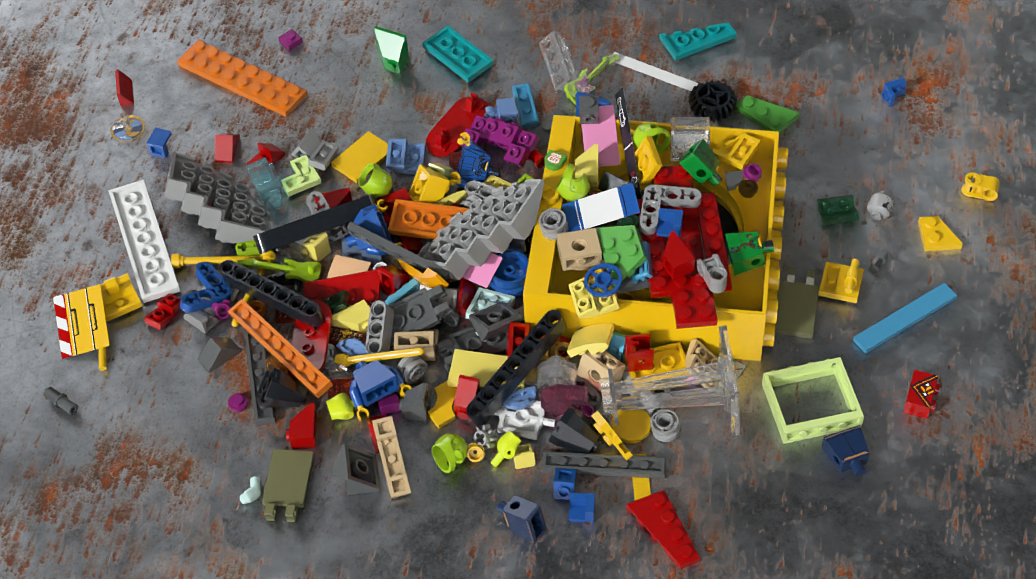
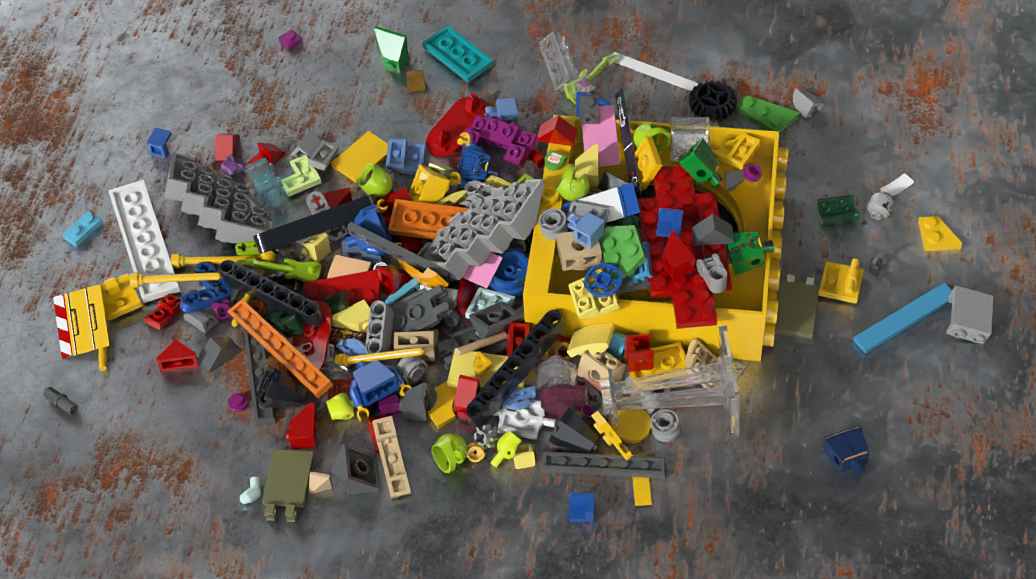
(82, 228): none -> medium azure plate
(124, 88): red slope -> none
(127, 128): clear shield -> none
(137, 279): none -> yellow piece
(177, 357): none -> red slope
(231, 166): none -> medium lavender piece
(242, 78): orange plate -> none
(285, 325): none -> clear green slope
(319, 482): none -> tan slope
(415, 81): none -> pearl gold slope
(480, 343): none -> tan bar
(481, 364): none -> yellow tile
(523, 517): dark blue torso -> none
(525, 105): dark azure tile -> none
(557, 132): none -> red slope
(564, 483): blue bracket -> none
(581, 209): none -> light grey tile
(586, 230): none -> medium blue brick
(661, 198): light grey beam -> none
(665, 527): red wing -> none
(694, 41): teal wing -> none
(712, 232): none -> dark grey slope
(748, 188): dark brown plate -> none
(806, 102): none -> light grey brick
(819, 426): yellowish green window -> none
(893, 89): blue bracket -> none
(898, 185): none -> white sticker
(921, 394): red brick -> none
(970, 315): none -> light grey panel
(982, 186): yellow piece -> none

